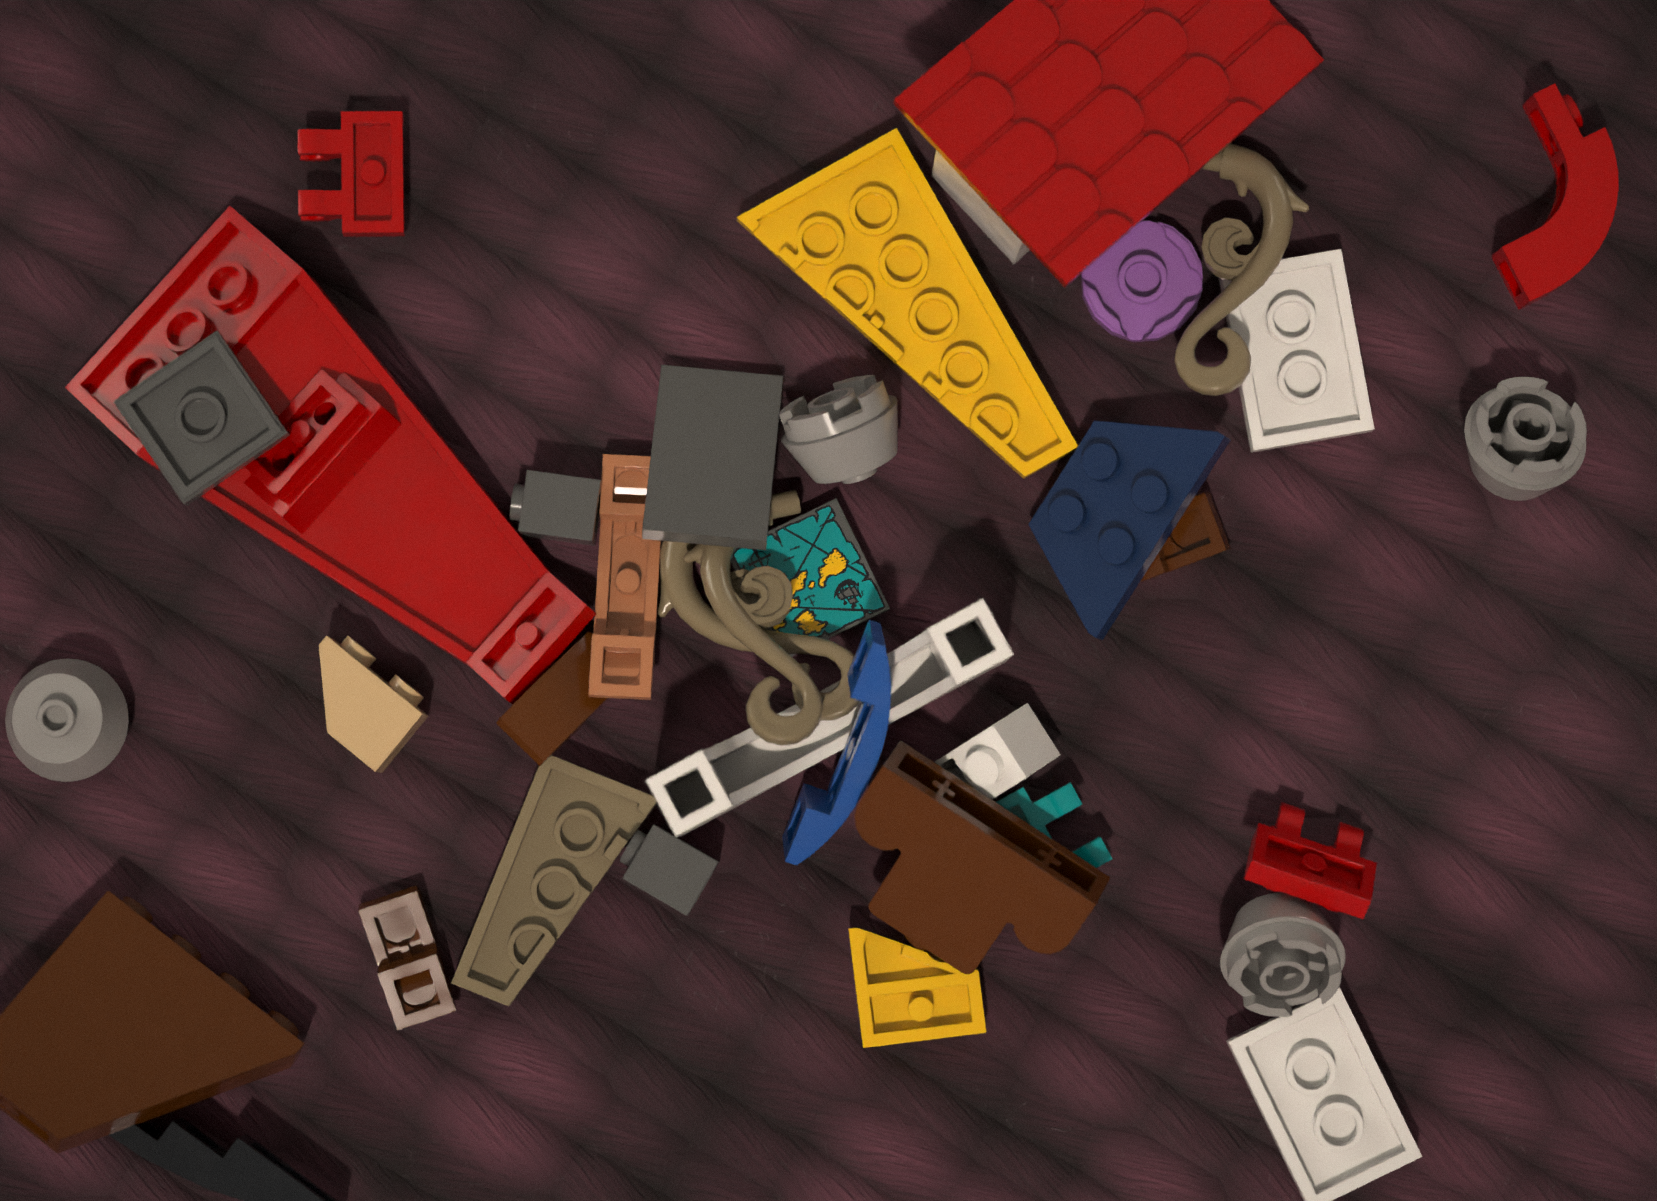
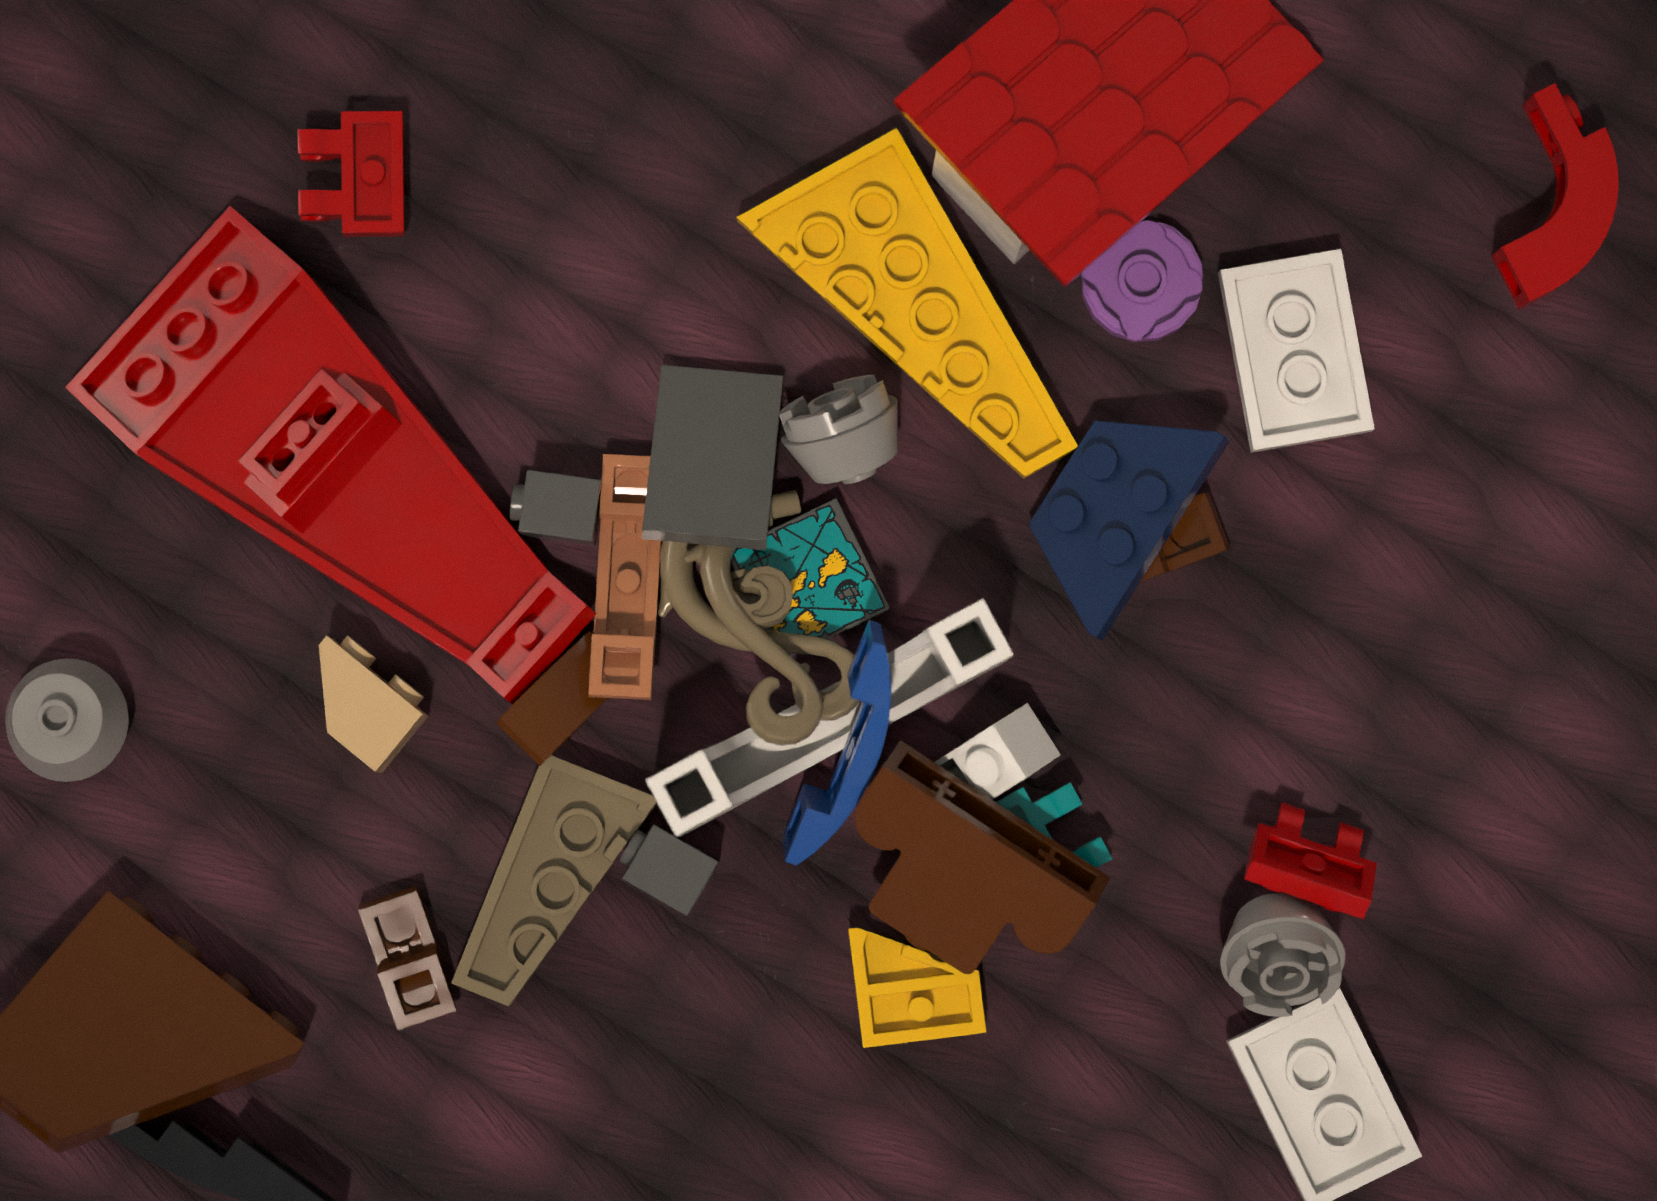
(201, 418): dark grey tile -> none
(1246, 272): dark tan plant -> none
(1524, 439): light grey cone -> none

